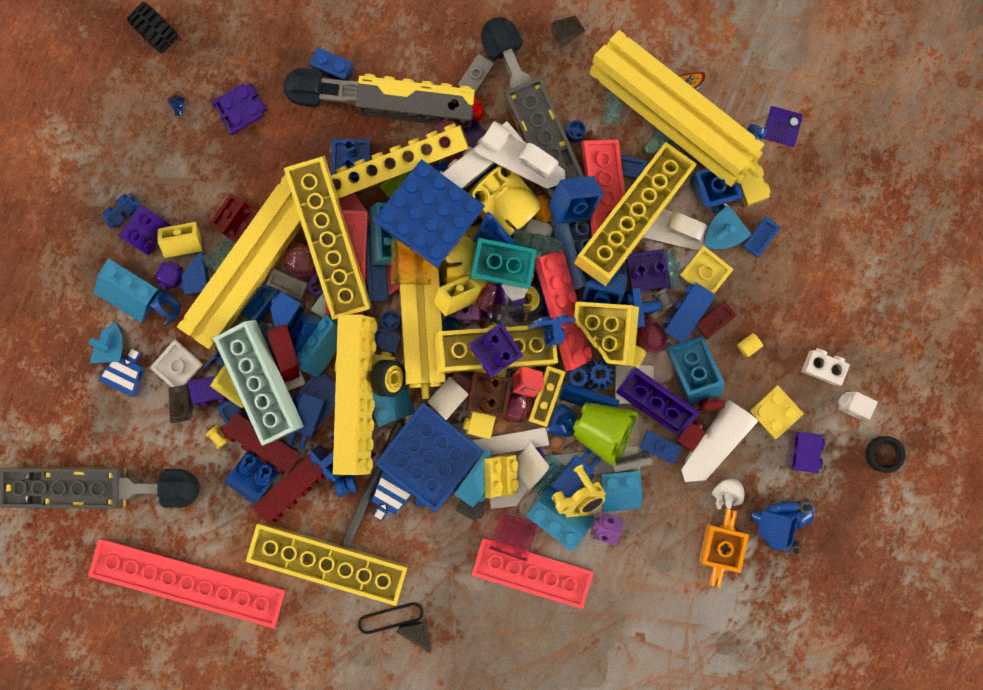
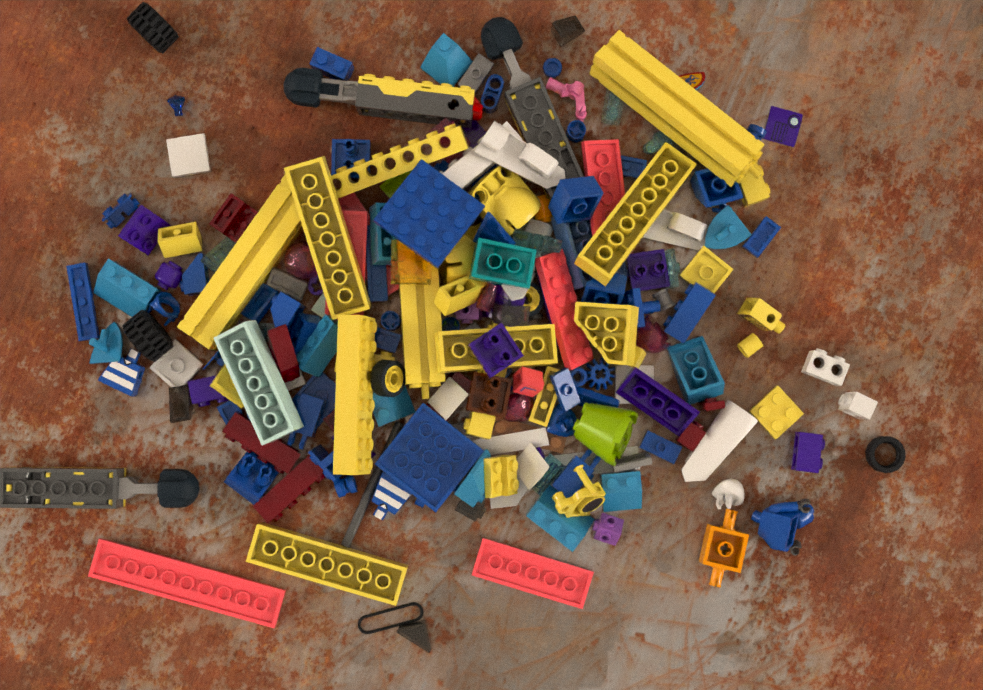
(83, 301): none -> blue plate
(148, 335): none -> black tyre
(188, 155): none -> white tile
(217, 437): light yellow bush -> none
(240, 107): dark purple plate -> none
(446, 61): none -> dark azure slope
(493, 94): none -> blue beam
(513, 536): clear pink plate -> none
(552, 67): none -> blue tile
(552, 329): blue bracket -> none
(565, 389): none -> plate
(574, 91): none -> bright pink pin
(715, 320): dark red plate -> none
(761, 315): none -> light yellow torso

